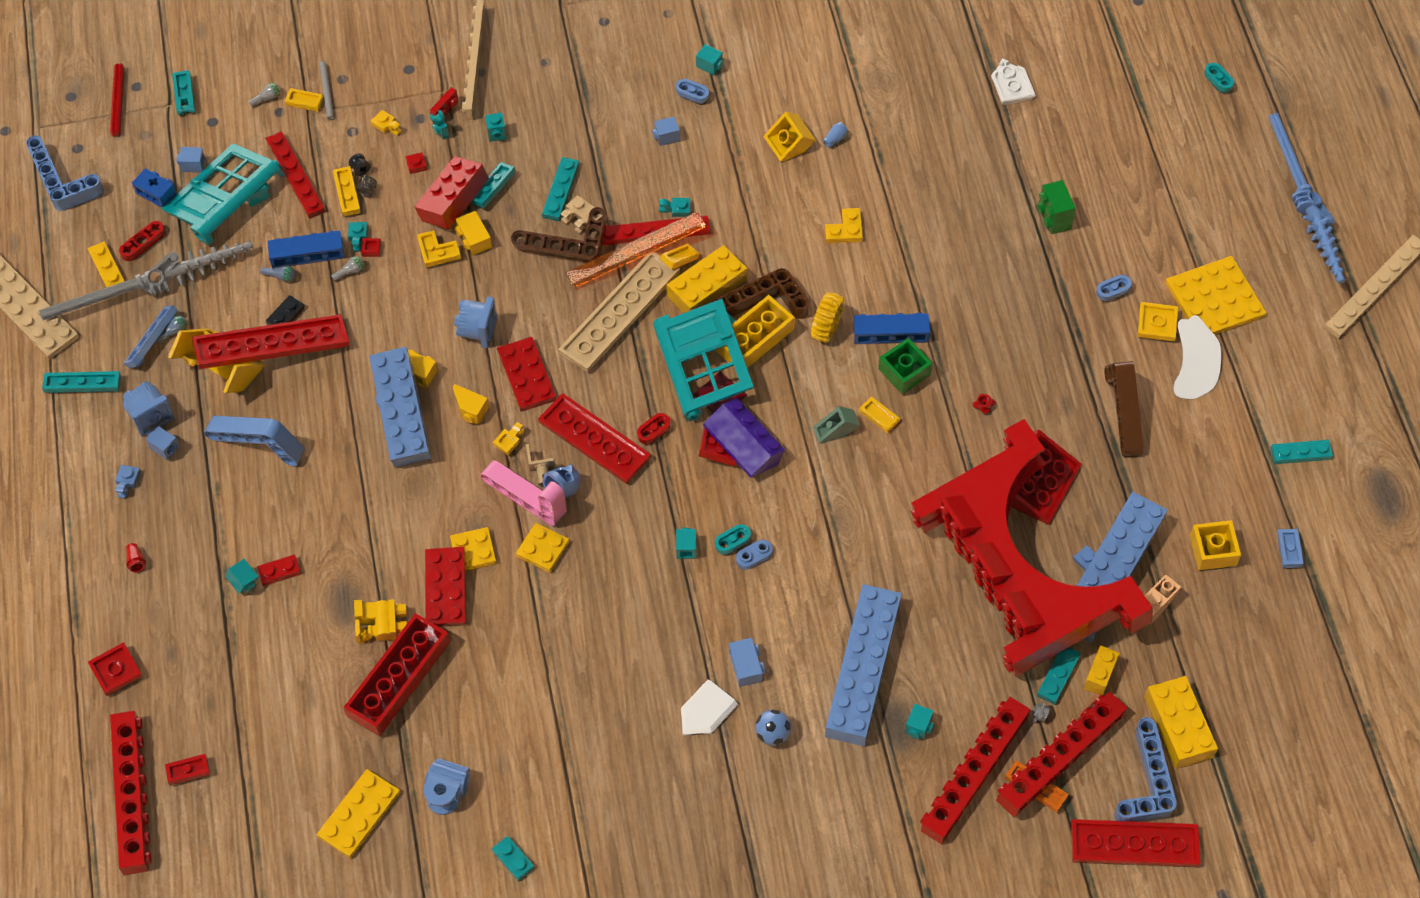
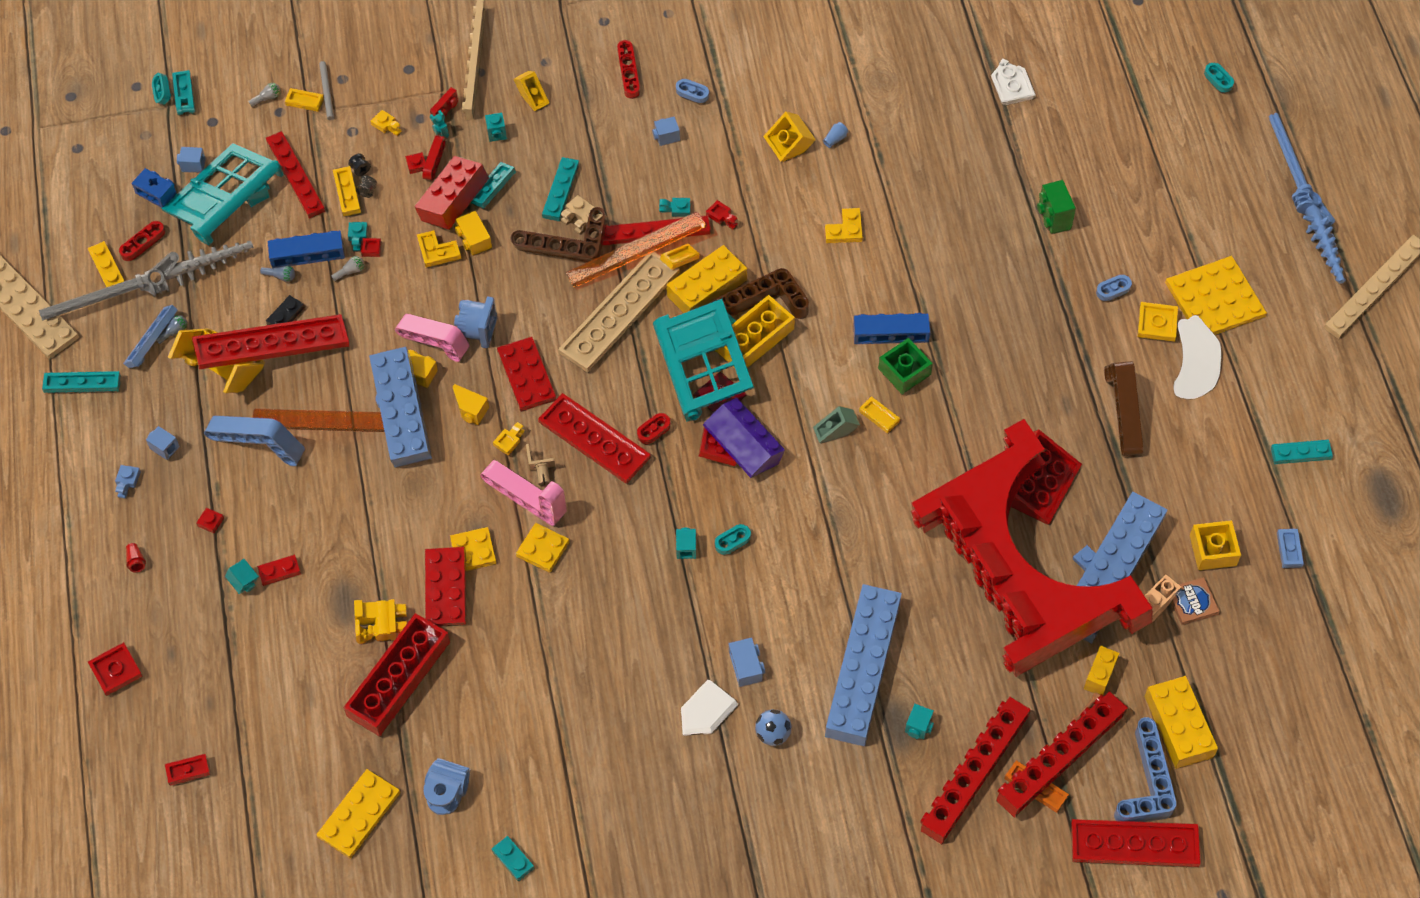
(61, 195): medium blue beam -> none
(117, 96): red axle -> none
(139, 861): red brick -> none
(147, 408): medium blue piece -> none
(161, 88): none -> teal plate
(210, 520): none -> red plate
(324, 419): none -> clear orange tile
(434, 157): none -> red beam
(434, 334): none -> bright pink beam
(531, 90): none -> yellow slope
(566, 477): medium blue piece -> none
(628, 69): none -> red beam
(709, 59): teal brick -> none
(720, 212): none -> red plate
(755, 555): medium blue plate -> none
(827, 317): yellow gear -> none
(984, 398): red plate -> none
(1040, 712): light grey plate -> none
(1058, 675): teal plate -> none
(1194, 602): none -> tile

